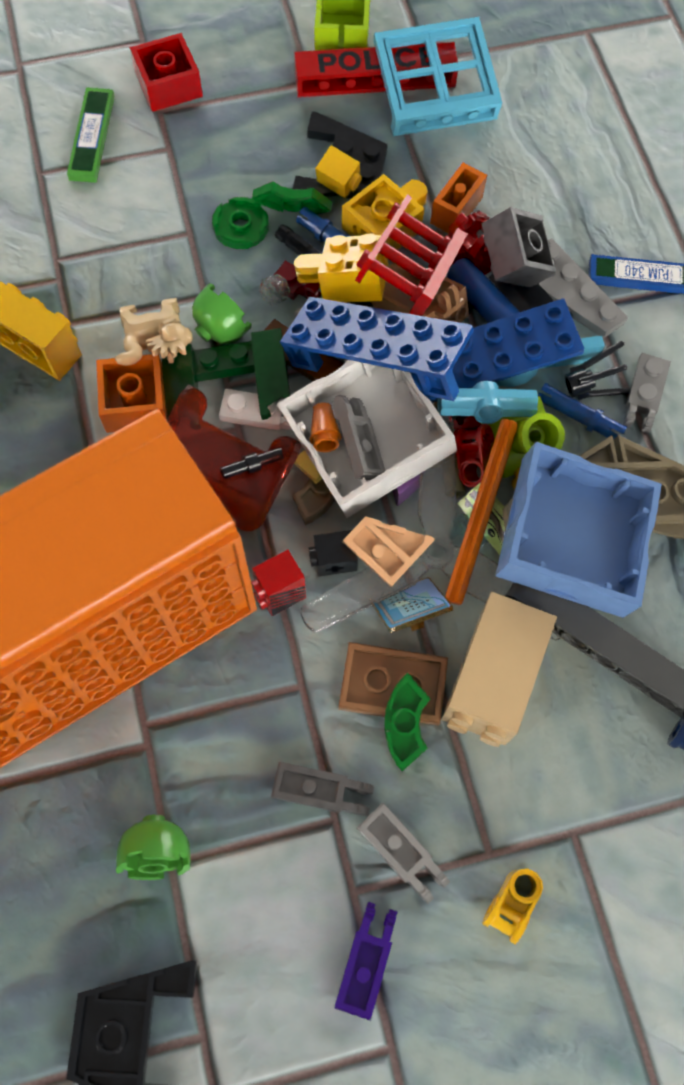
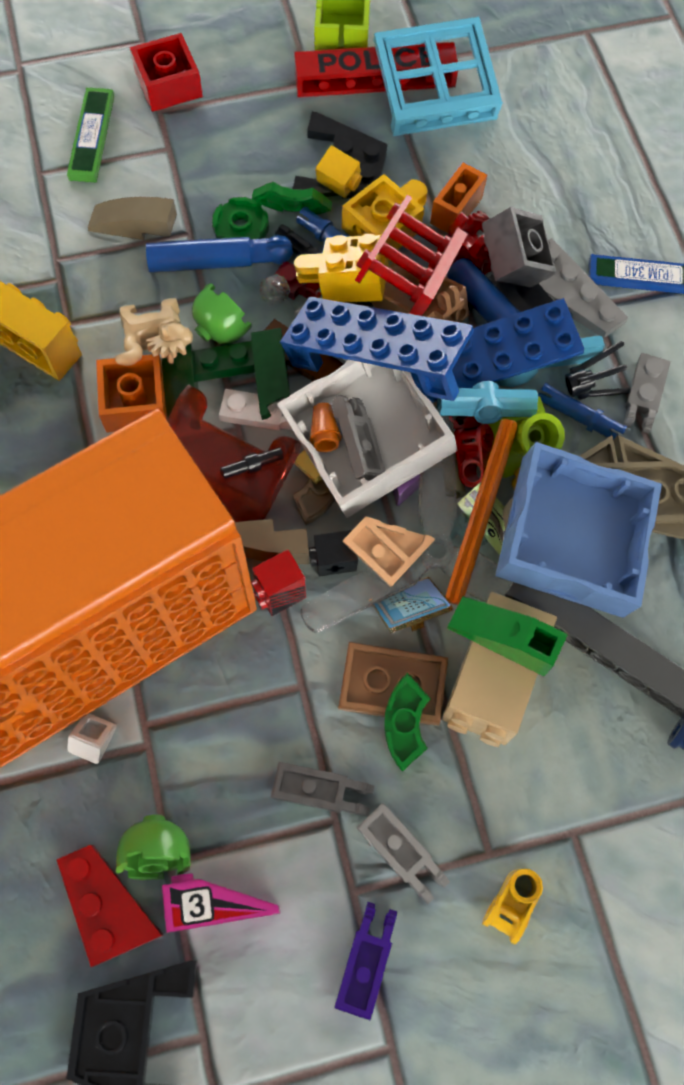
(91, 738): none -> white slope
(103, 907): none -> red wing
(134, 217): none -> dark tan slope
(203, 904): none -> slope
(216, 253): none -> blue piece
(263, 543): none -> dark tan slope
(509, 634): none -> green slope

